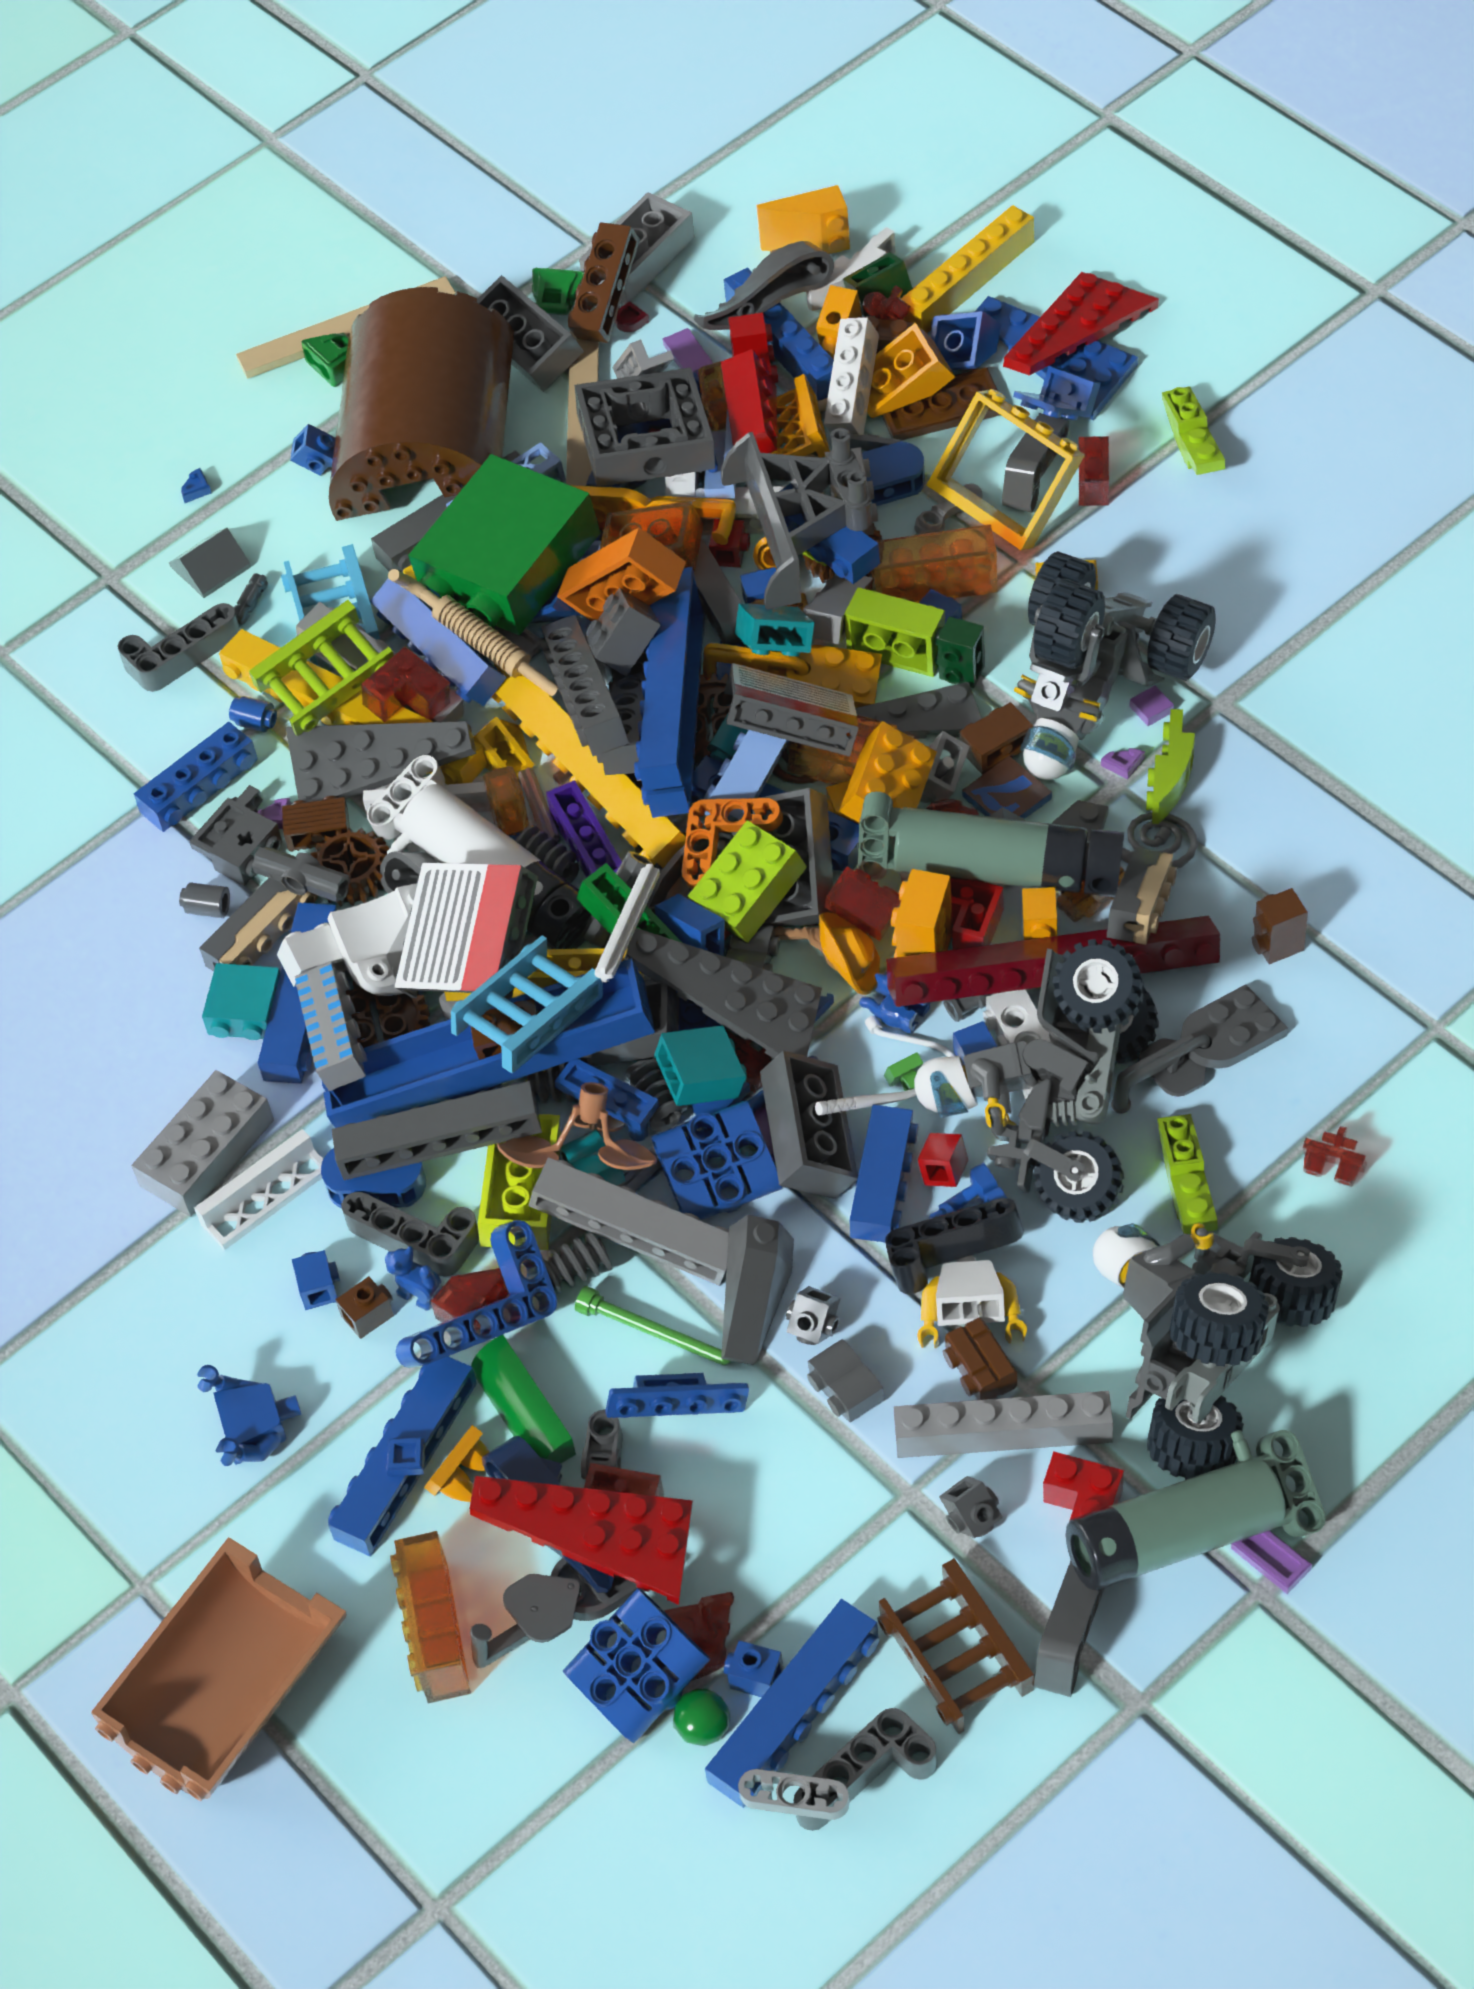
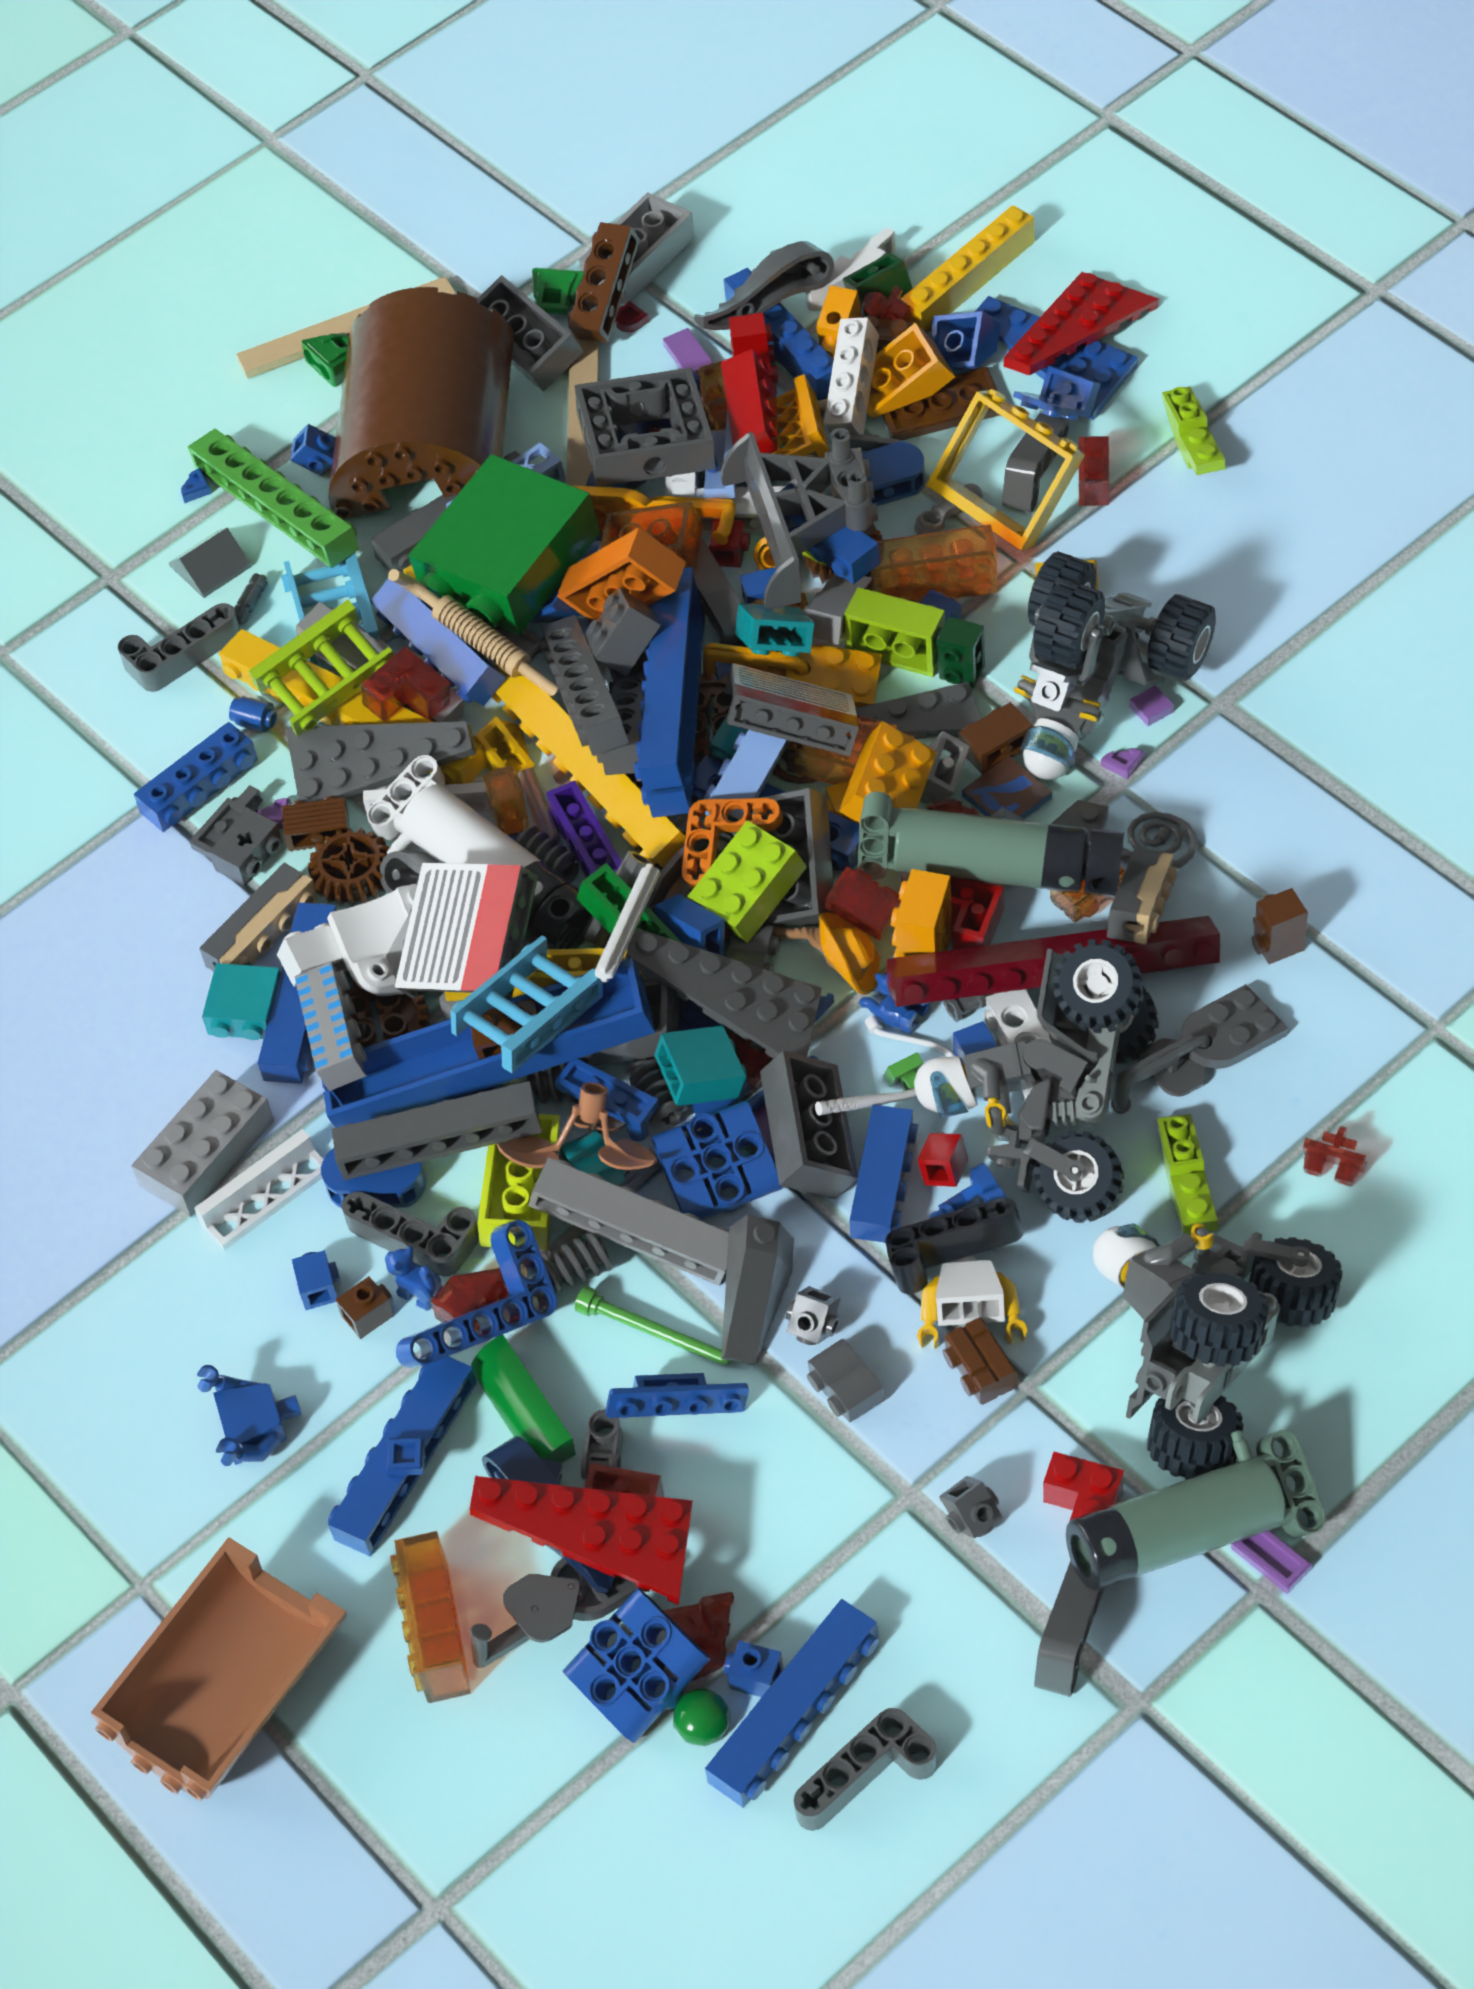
(205, 900): dark grey brick -> none
(274, 497): none -> bright green brick
(301, 873): dark grey piece -> none
(449, 1477): light orange tile -> none
(636, 361): light grey fence -> none
(785, 1780): light grey beam -> none
(809, 216): light orange slope -> none
(973, 1614): reddish brown fence -> none
(1003, 1424): light grey brick -> none
(1039, 912): light orange slope -> none
(1171, 768): lime slope -> none

